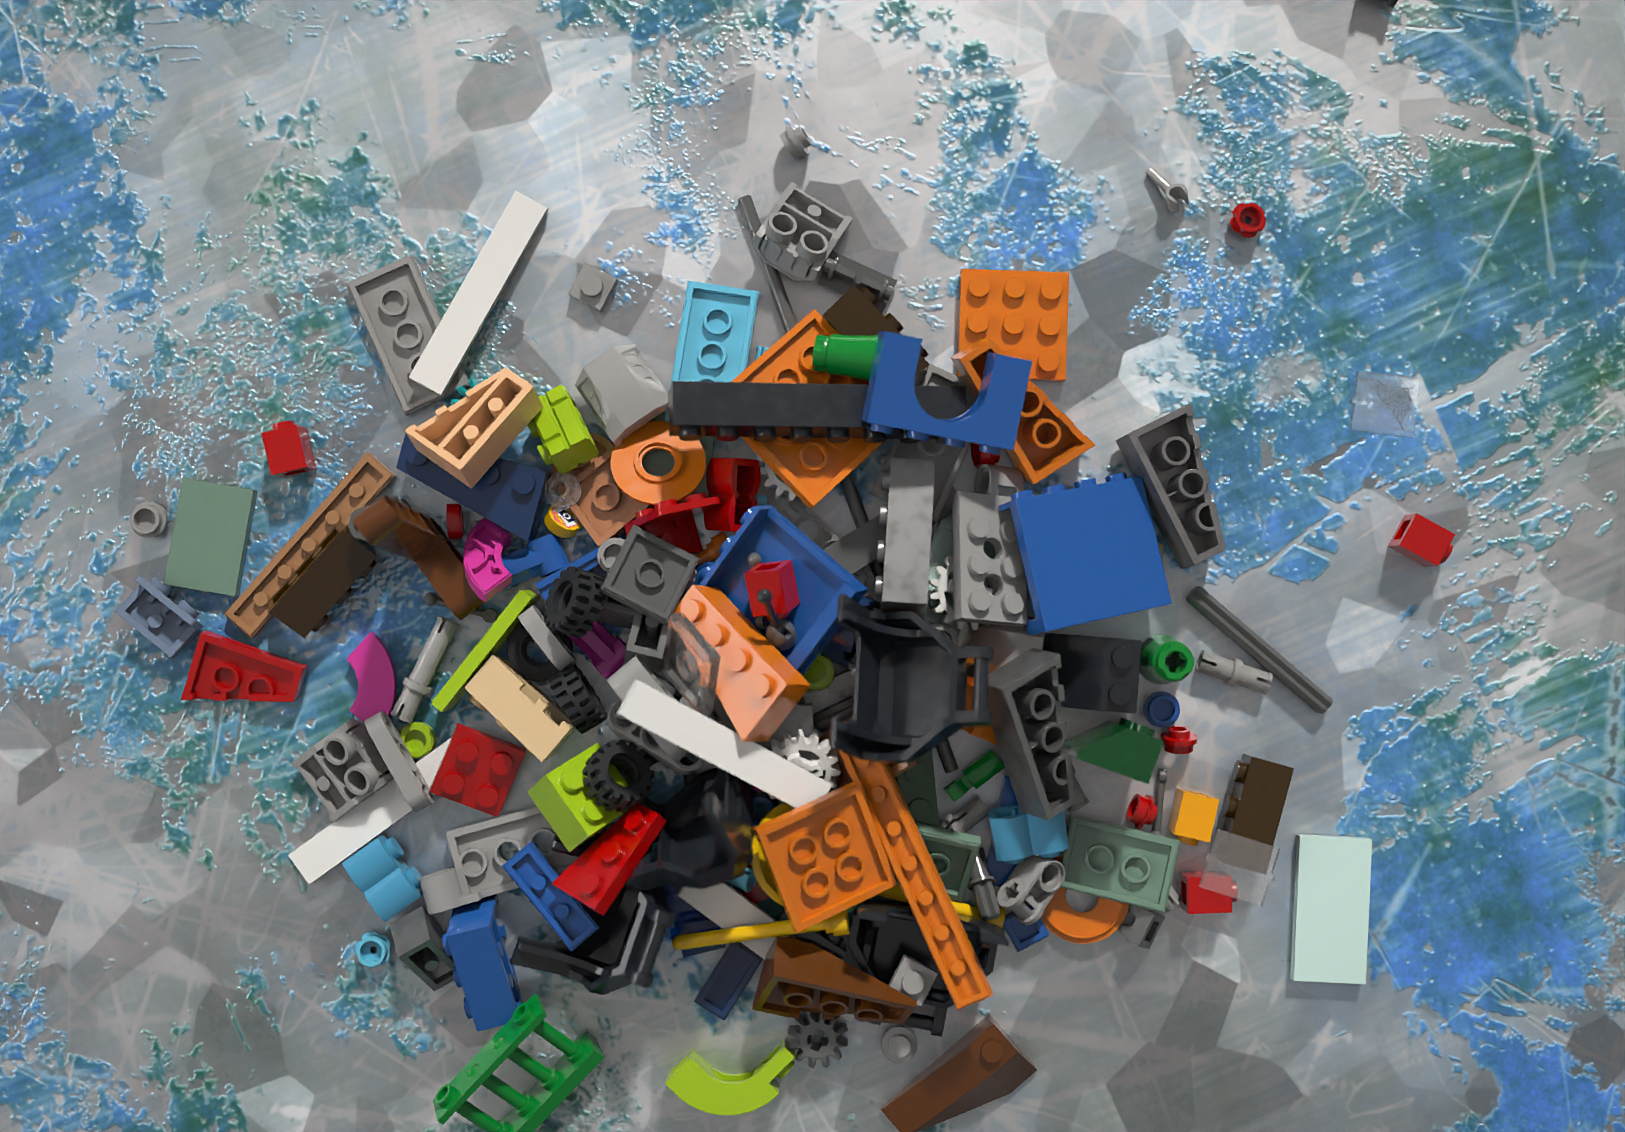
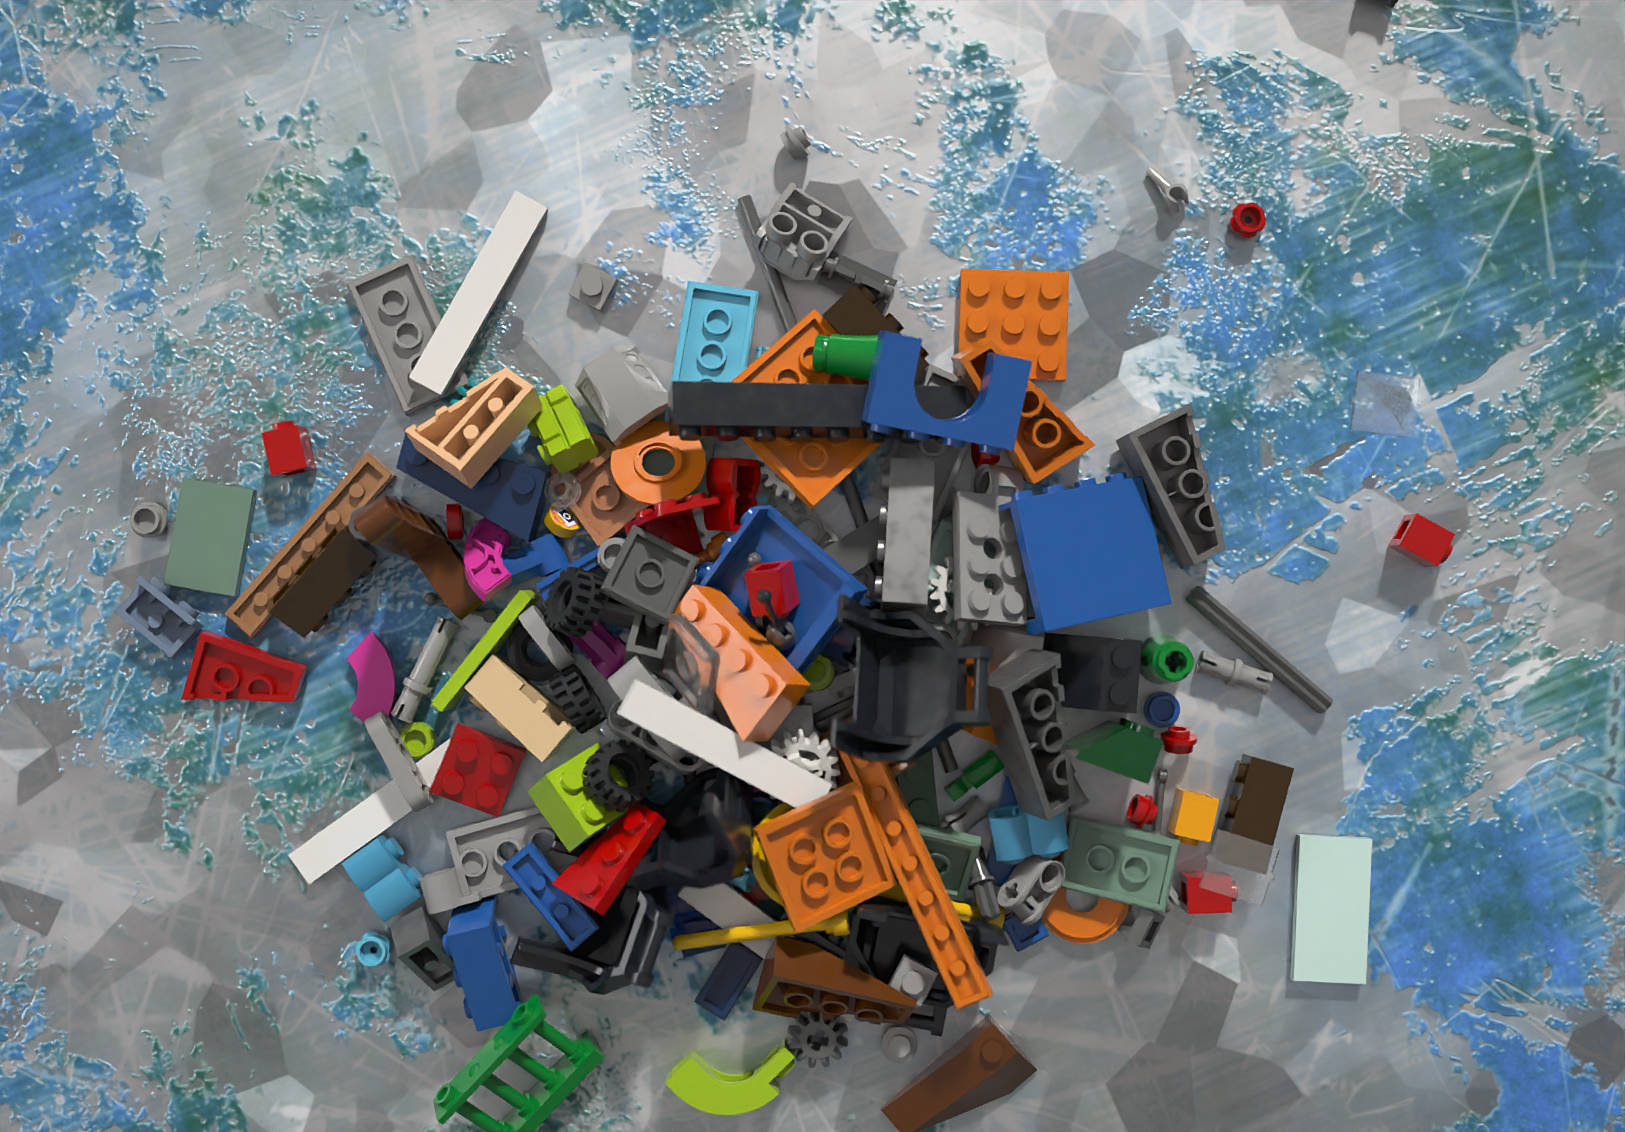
(344, 768): light grey slope -> none

